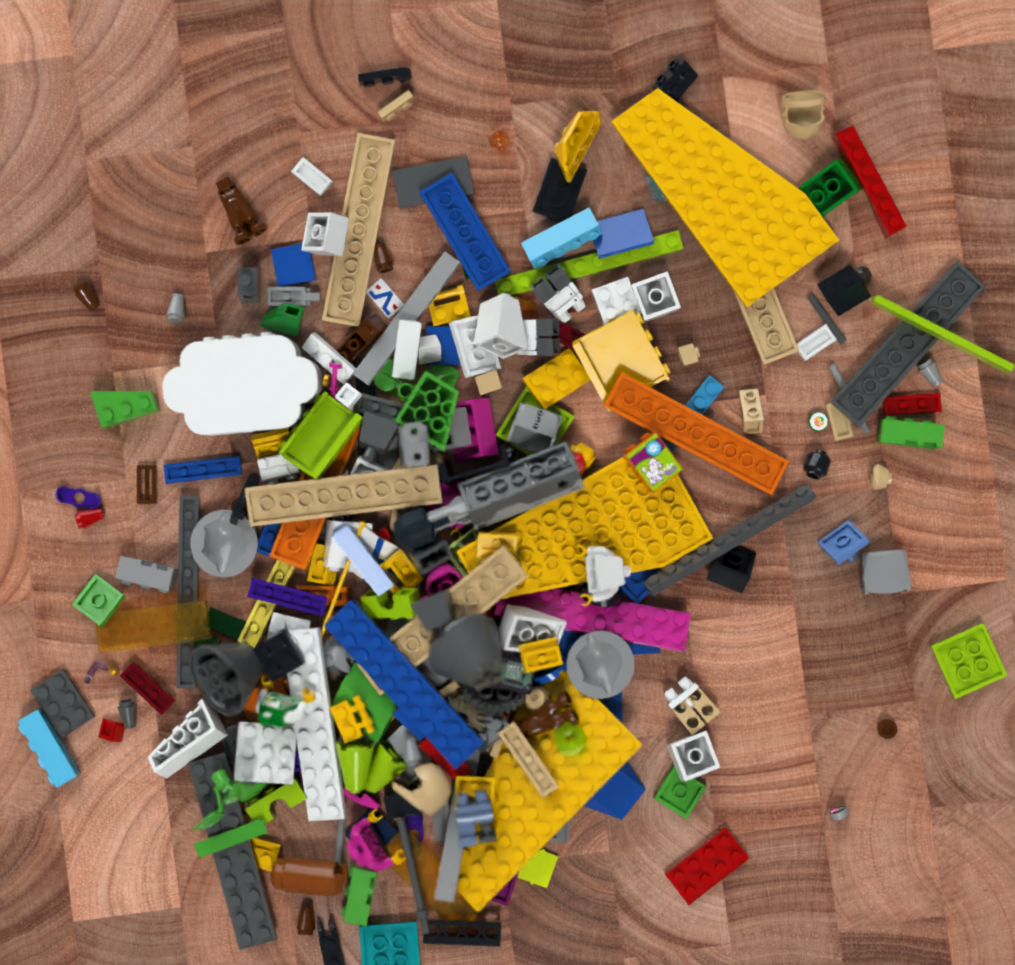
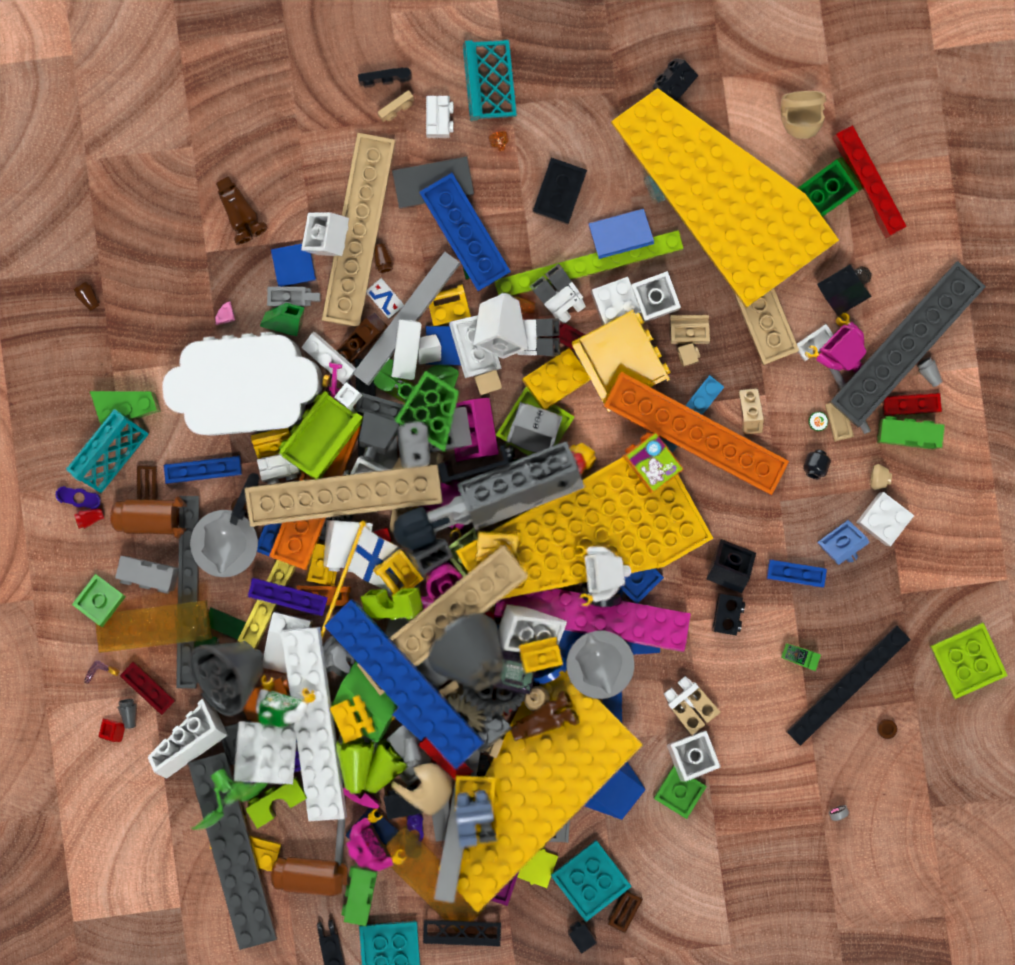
(49, 748): medium azure brick -> none
(62, 703): dark grey plate -> none
(99, 445): none -> teal fence
(147, 516): none -> dark orange piece
(176, 309): light grey cone -> none
(225, 314): none -> bright pink tile
(230, 838): bright green sticker -> none
(248, 284): dark grey torso -> none
(279, 655): black plate -> none
(306, 921): reddish brown cone -> none
(311, 176): white tile -> none
(362, 559): tile -> none
(422, 912): dark grey bar -> none
(435, 611): dark grey torso -> none
(438, 116): none -> white brick
(472, 79): none -> teal fence
(528, 759): tan plate -> none
(561, 238): medium azure brick -> none
(570, 748): clear neon green piece -> none
(576, 141): yellow wedge -> none
(581, 936): none -> black brick
(591, 880): none -> teal plate
(632, 896): none -> reddish brown tile
(689, 329): none -> tan plate
(707, 866): red plate -> none
(723, 613): none -> black brick
(729, 540): dark grey plate -> none
(796, 573): none -> blue plate
(801, 656): none -> leg
(827, 319): dark grey bar -> none
(843, 349): none -> dark pink torso
(848, 685): none -> black plate
(884, 571): light grey piece -> none
(885, 519): none -> white brick
(942, 334): lime tile -> none

